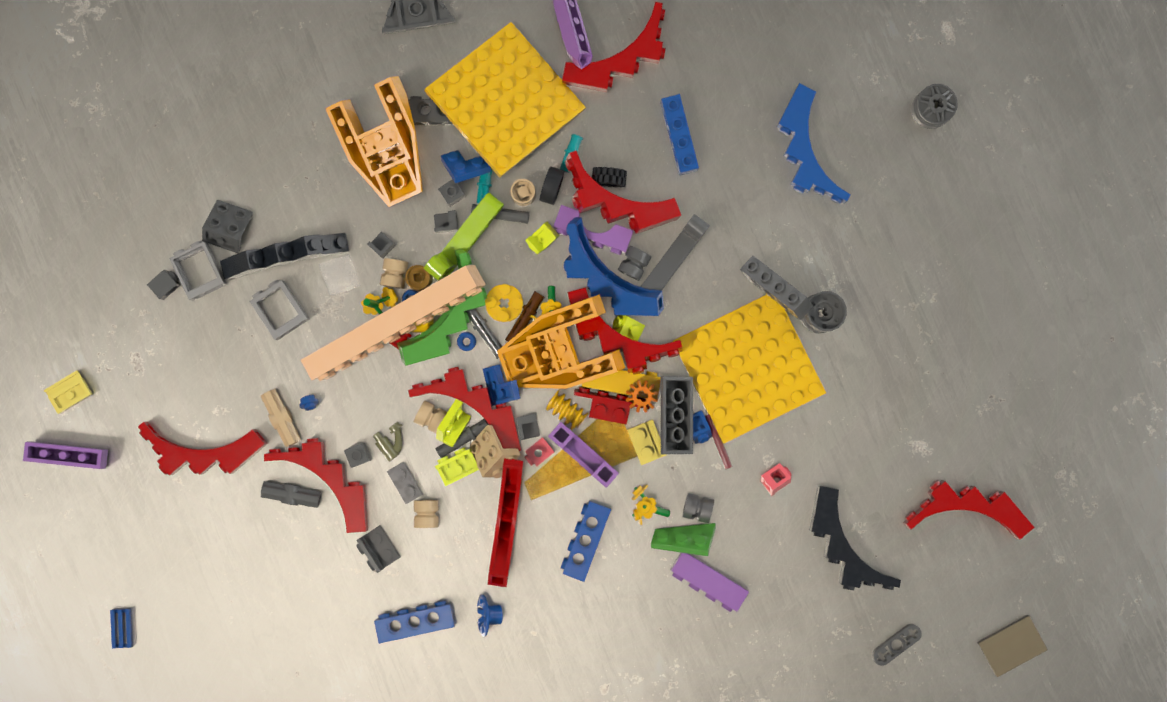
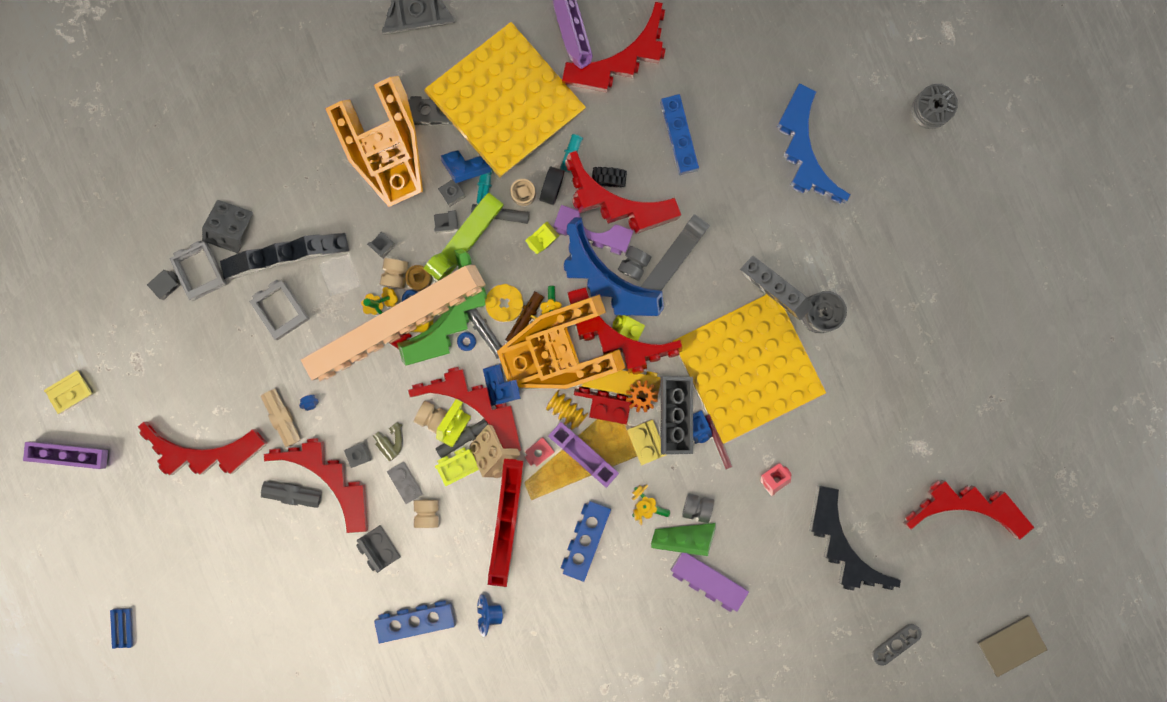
(528, 426): dark grey panel -> none

